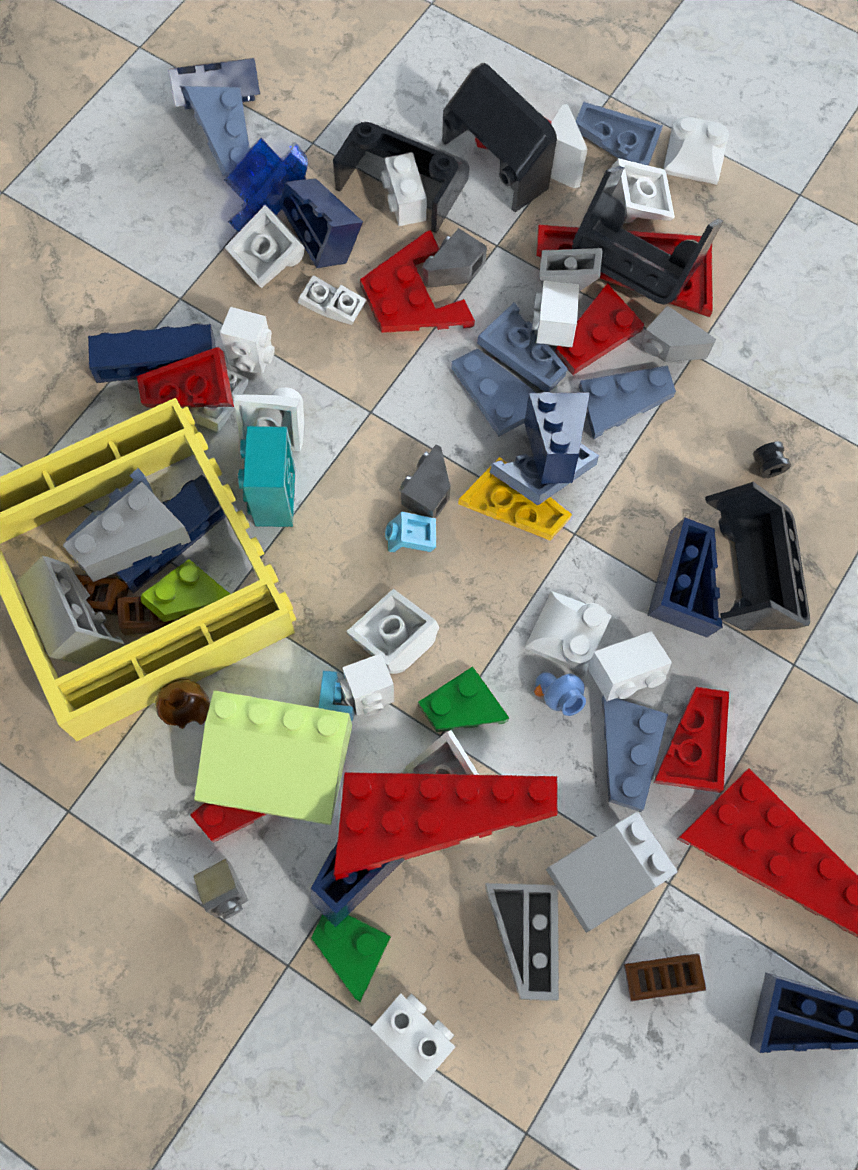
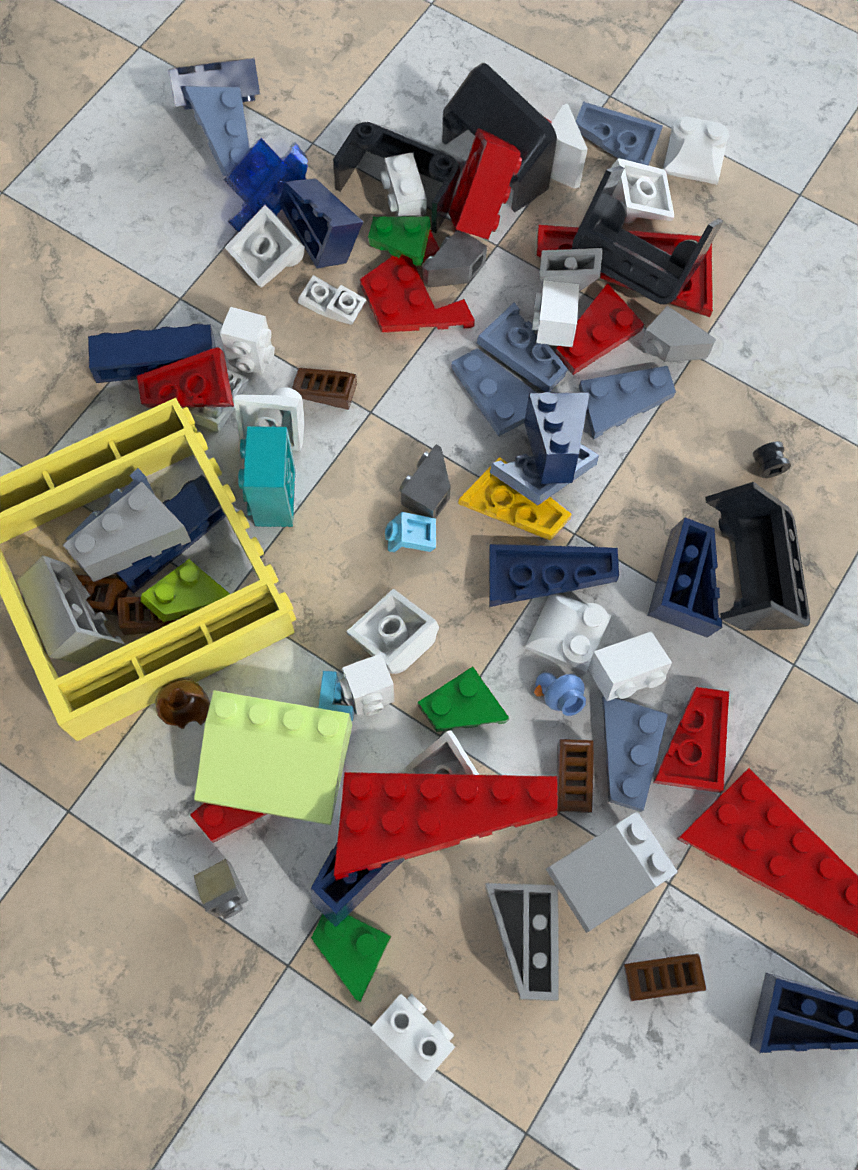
(336, 378): none -> reddish brown slope
(401, 236): none -> green wing
(484, 185): none -> red slope
(541, 571): none -> dark blue wing
(587, 748): none -> reddish brown slope

